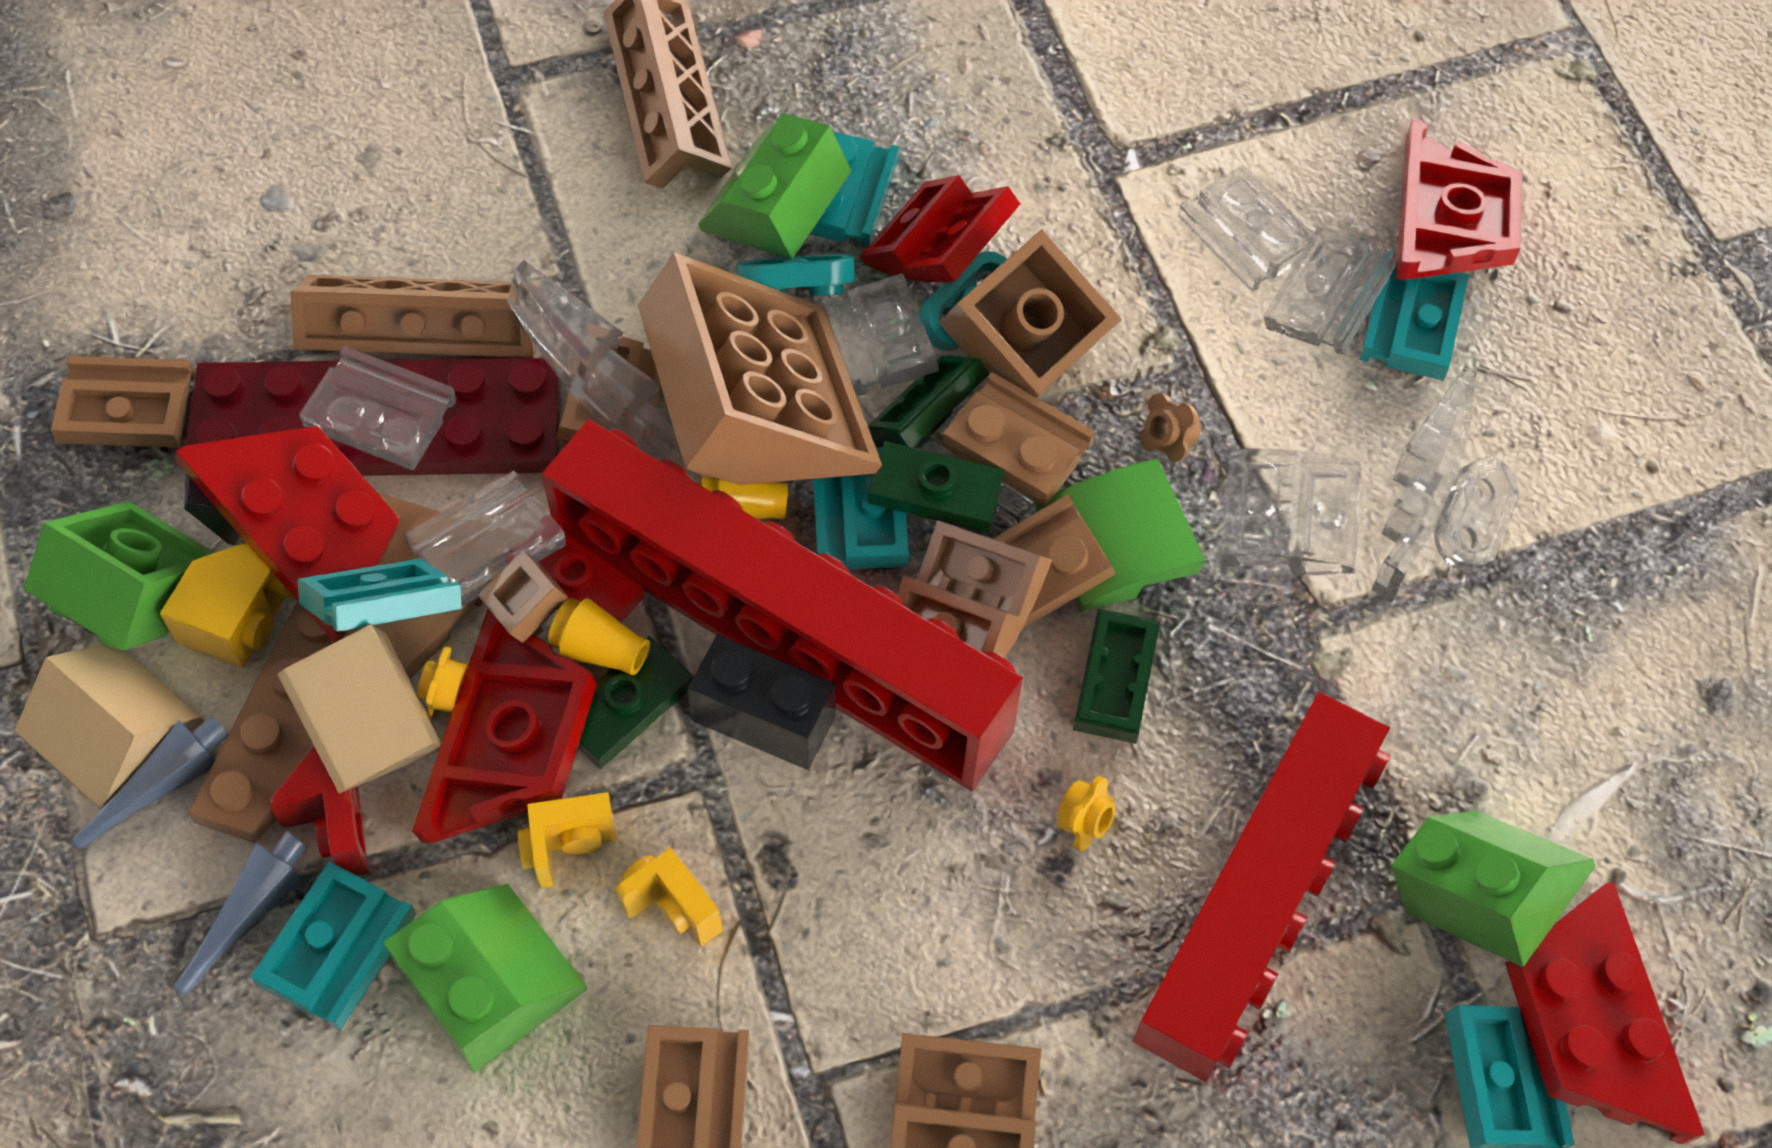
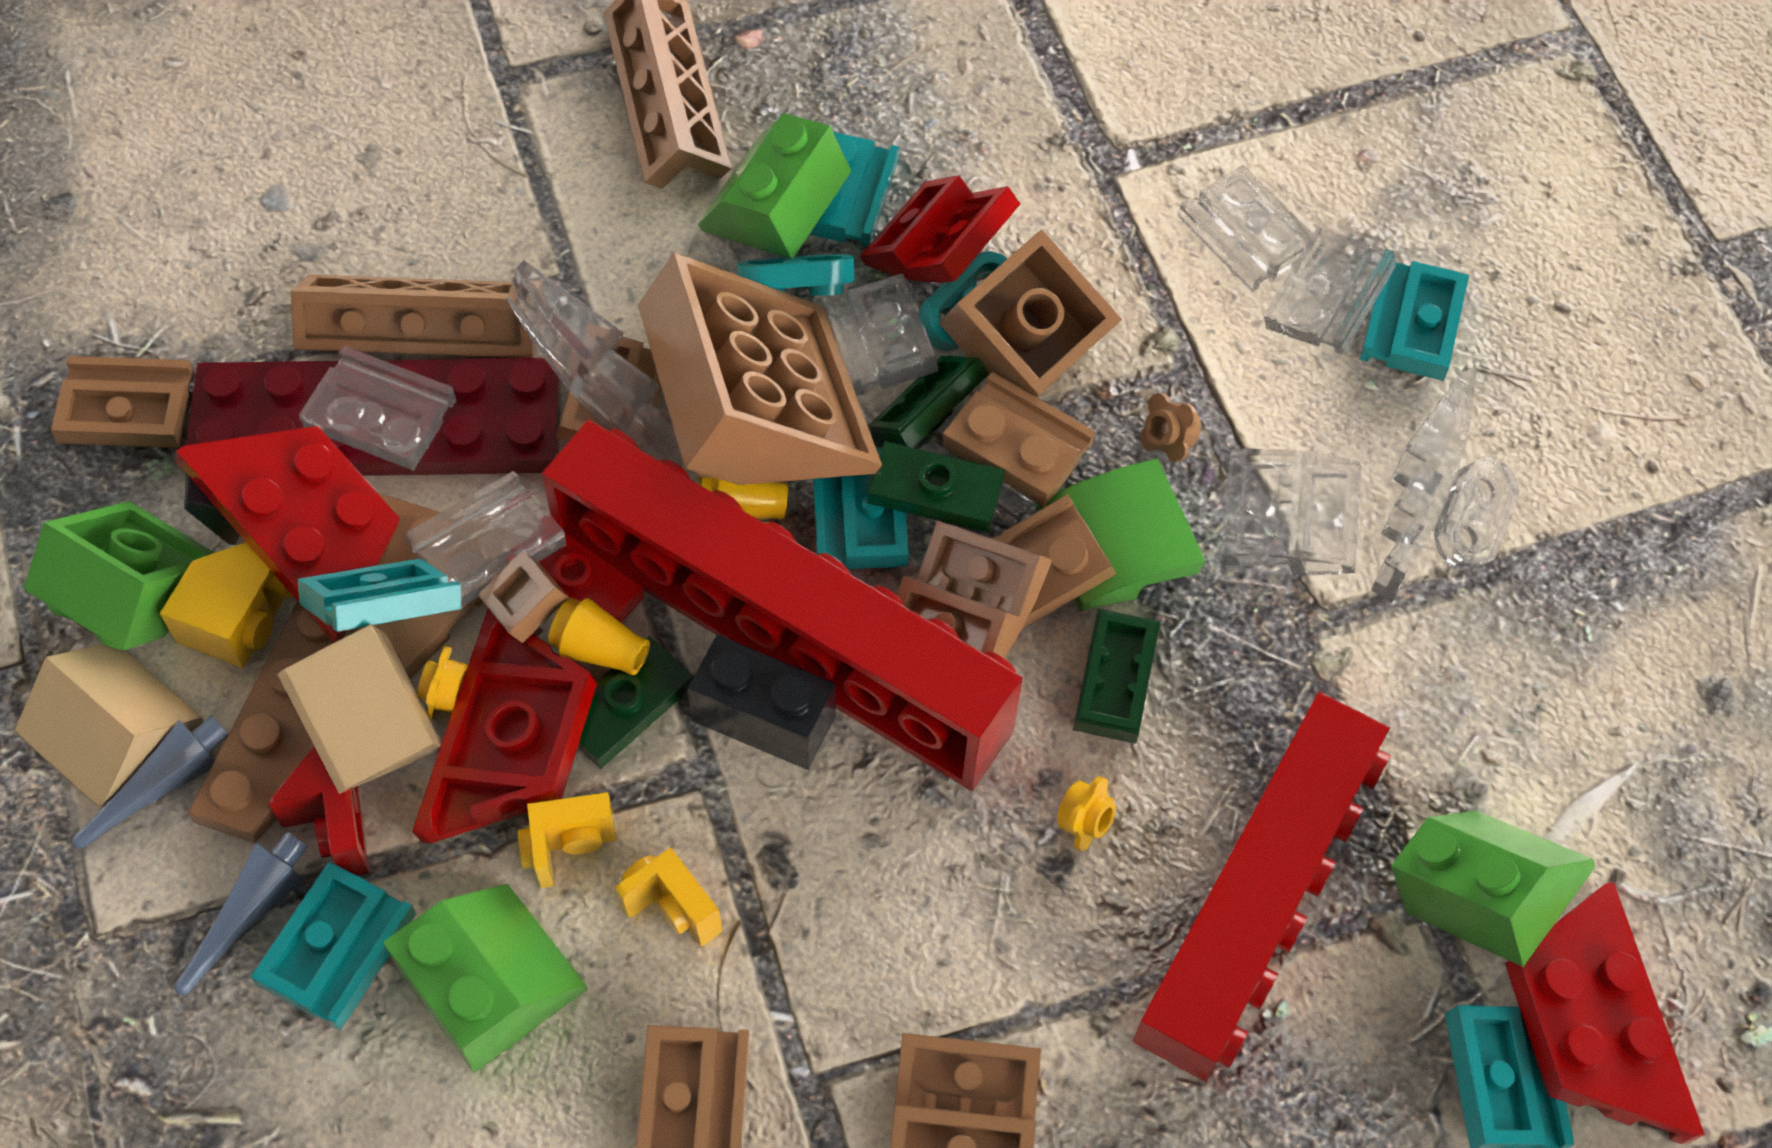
(1455, 209): wing -> none

